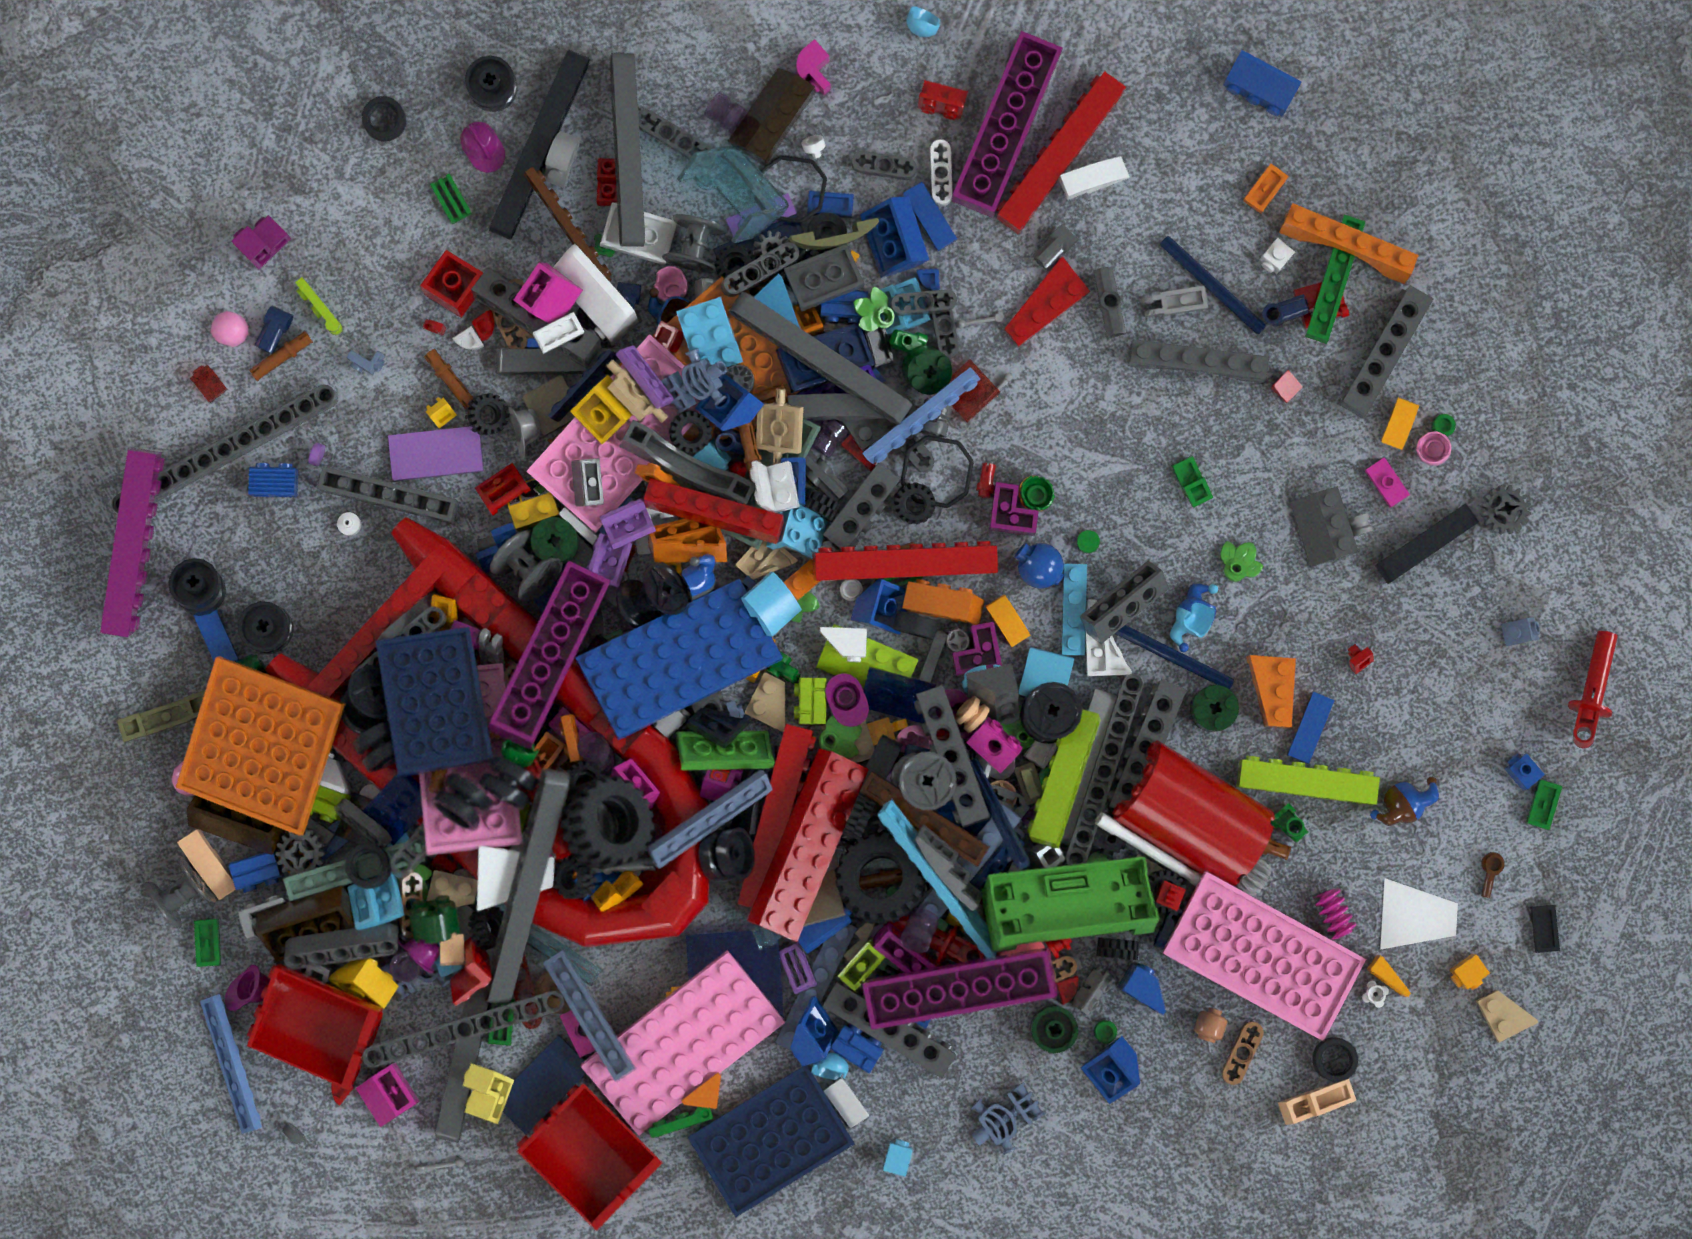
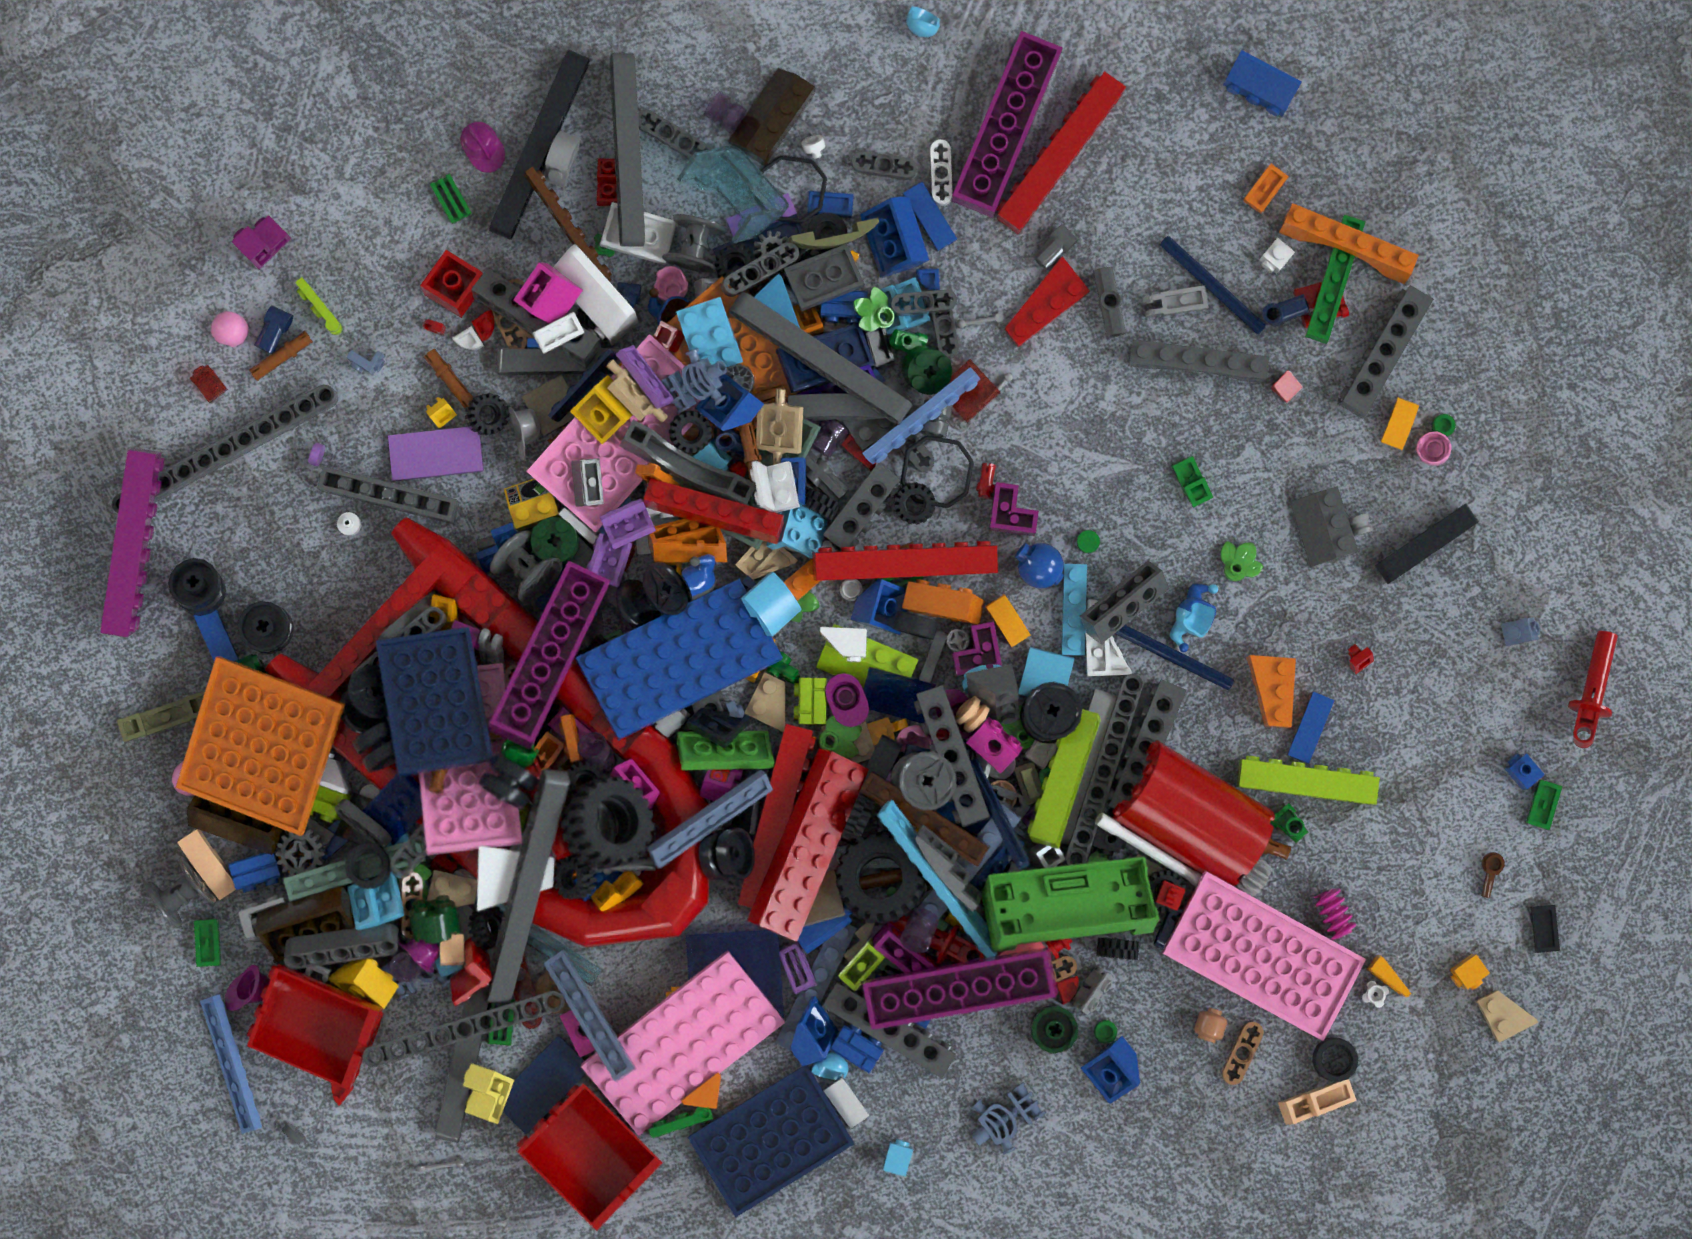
(273, 481): blue brick -> none
(375, 103): black tyre -> none
(387, 1094): dark pink slope -> none
(462, 802): black wheel -> none
(489, 70): black wheel -> none
(500, 483): red plate -> none
(764, 937): clear light blue tile -> none
(809, 62): dark pink brick -> none
(942, 100): red bracket -> none
(1036, 493): green hair -> none
(1093, 177): white slope -> none
(1143, 986): blue slope -> none
(1227, 705): dark green brick -> none
(1387, 482): dark pink plate -> none
(1406, 803): piece -> none
(1414, 916): white sticker -> none
(1504, 501): dark grey gear -> none

